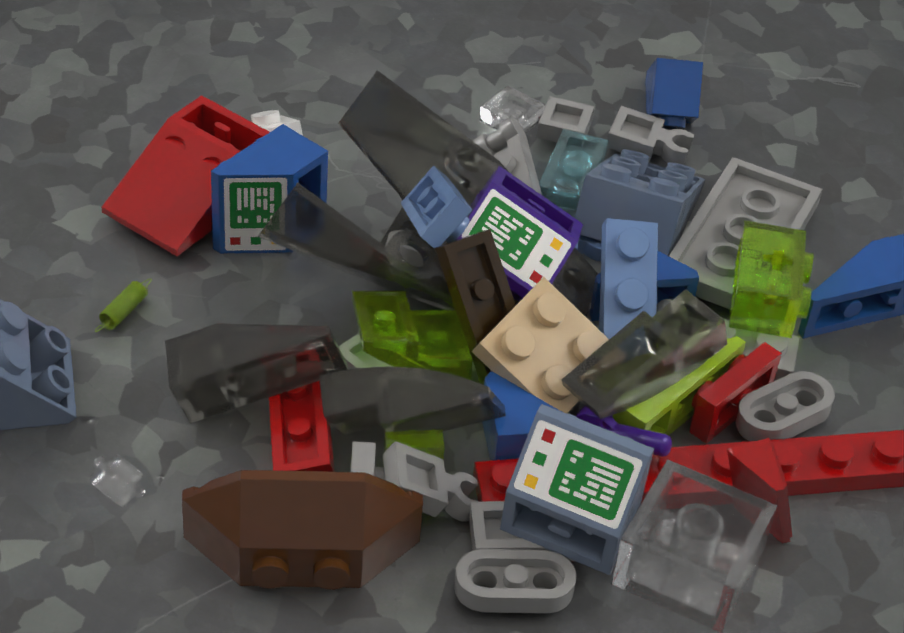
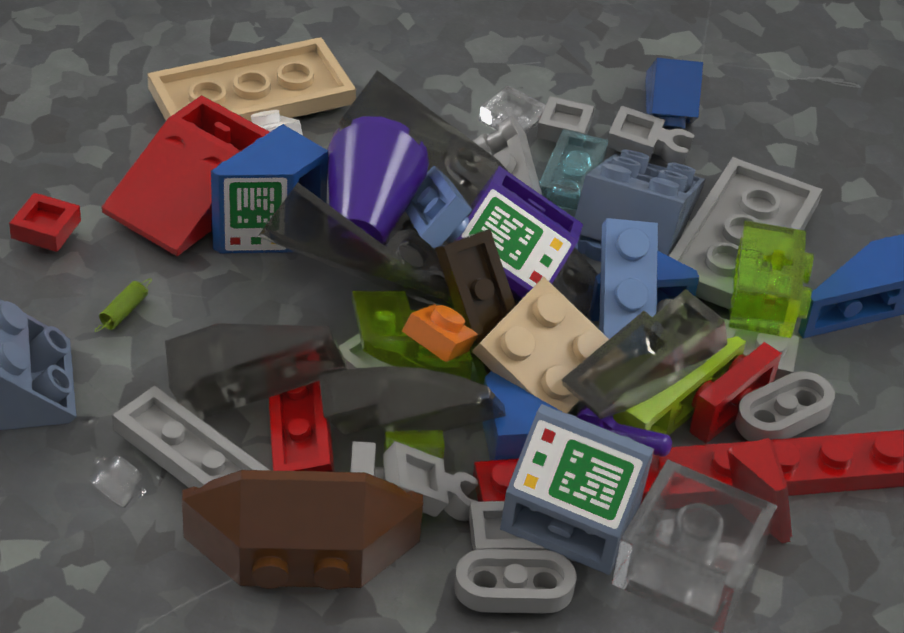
(45, 222): none -> red plate
(179, 440): none -> light grey plate
(286, 78): none -> tan plate
(375, 173): none -> dark purple cone
(440, 331): none -> orange plate

